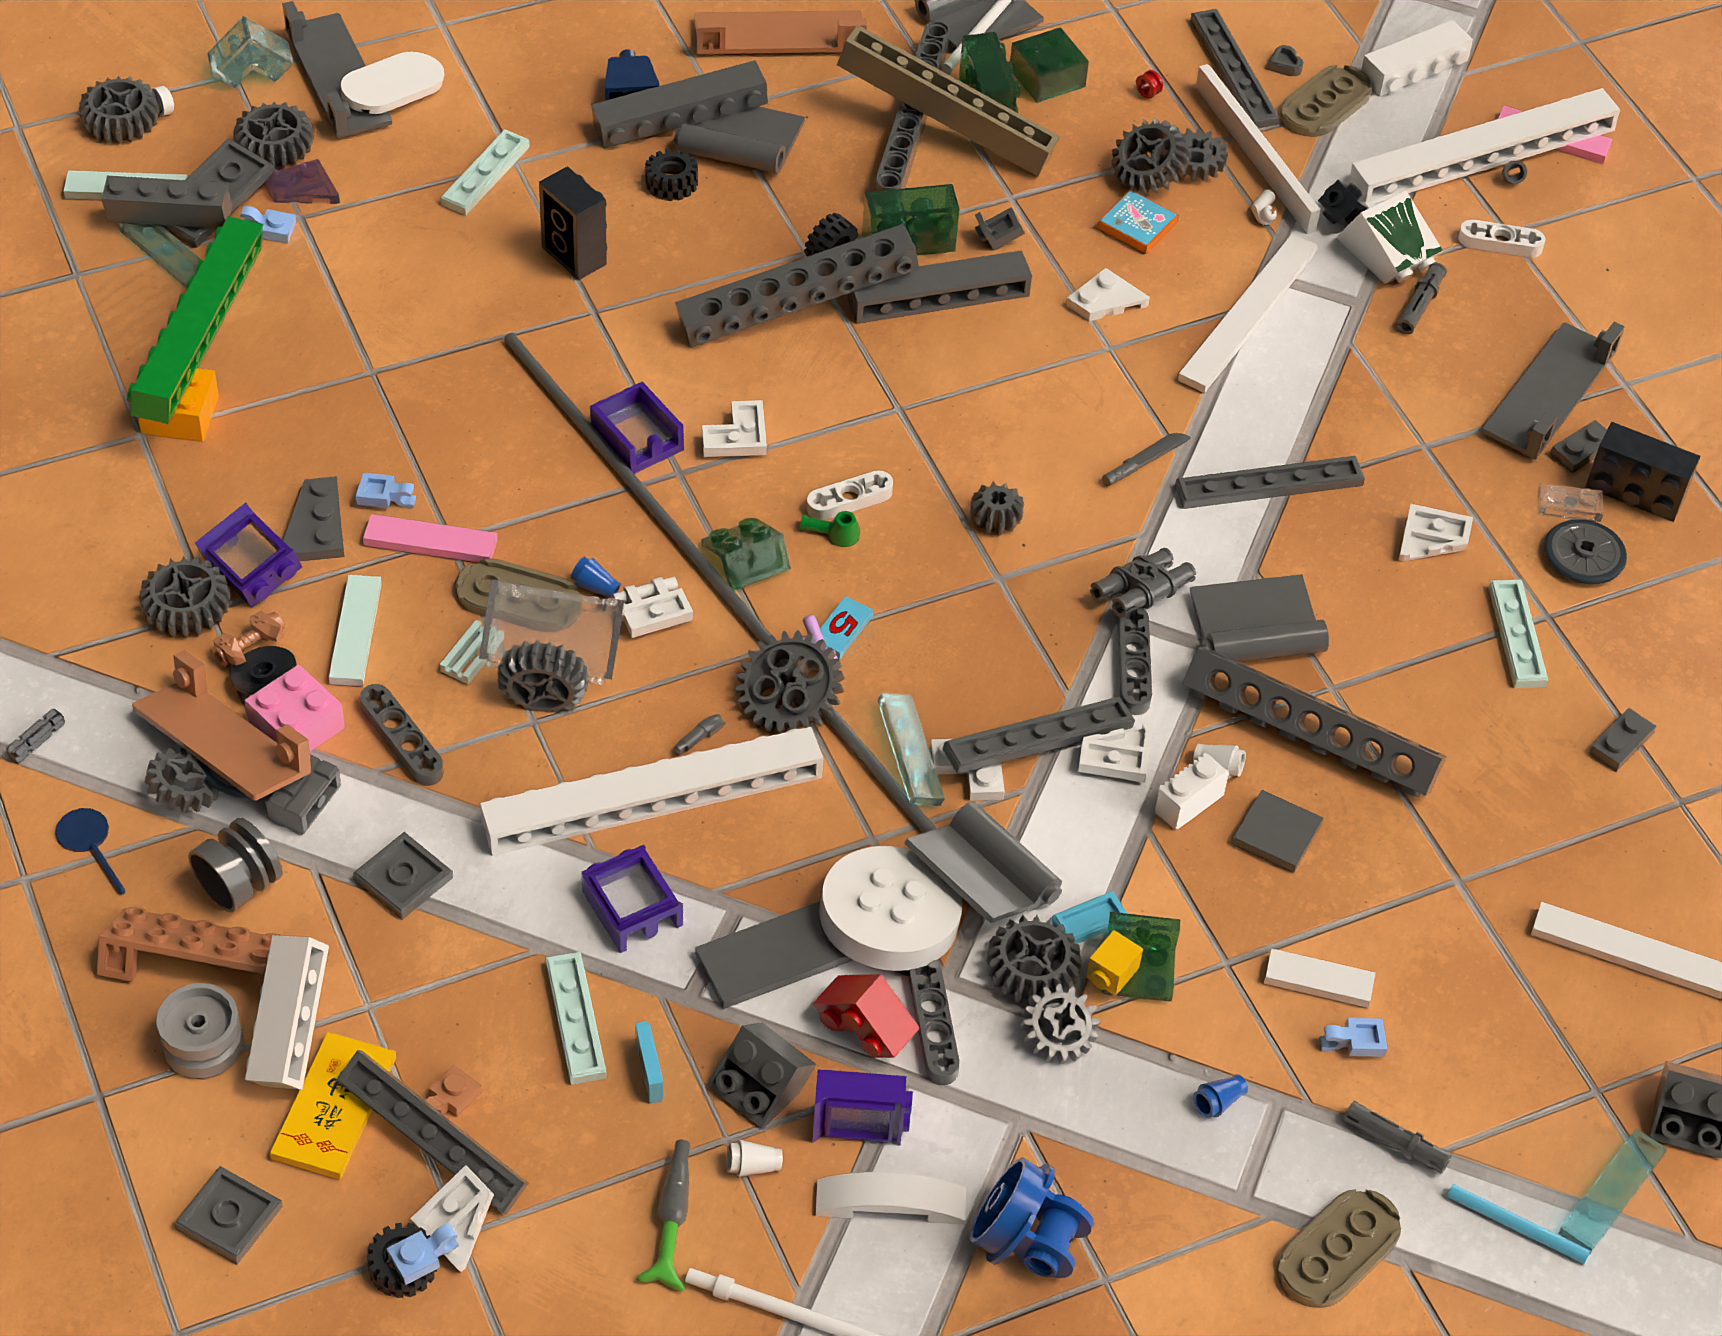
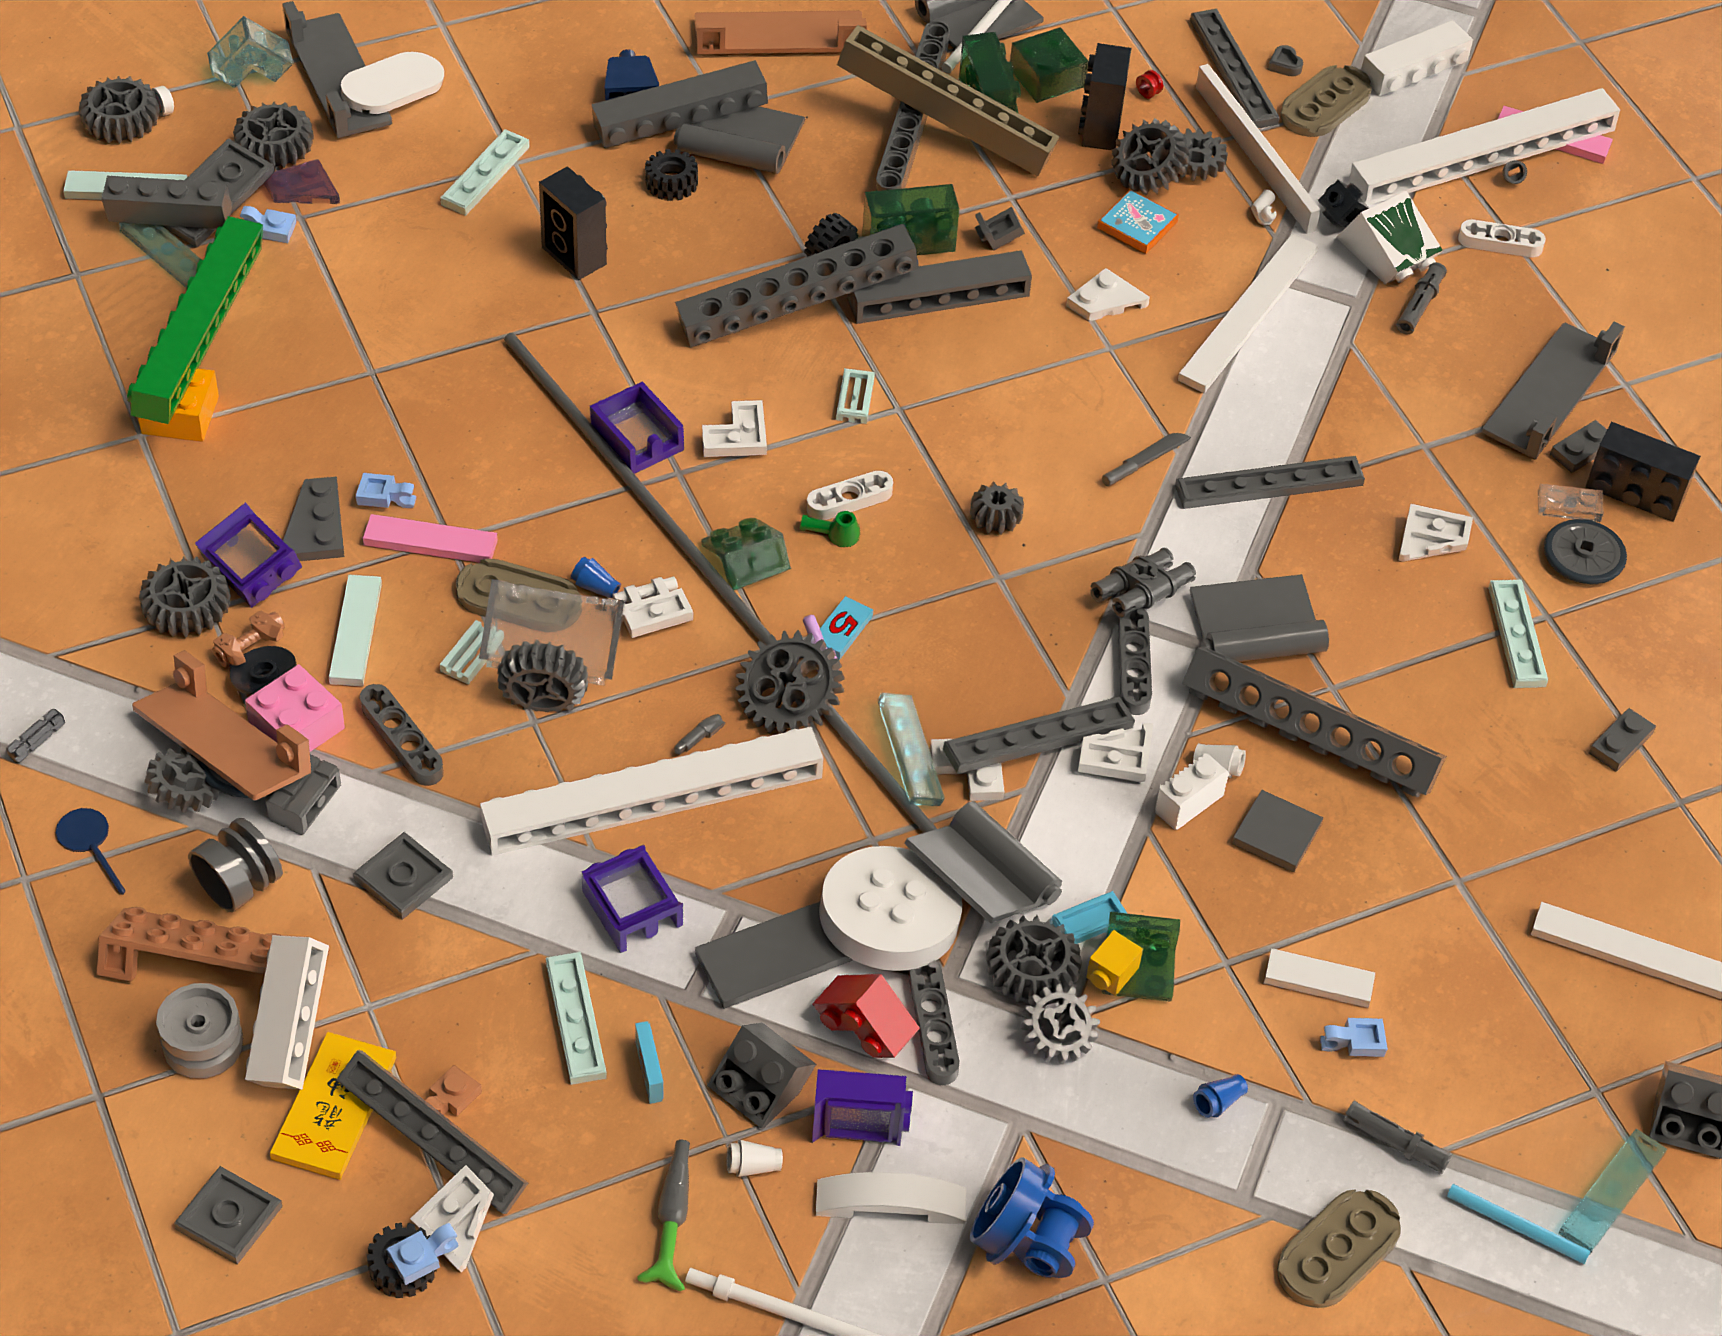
(853, 413): none -> light aqua tile
(1106, 96): none -> black brick

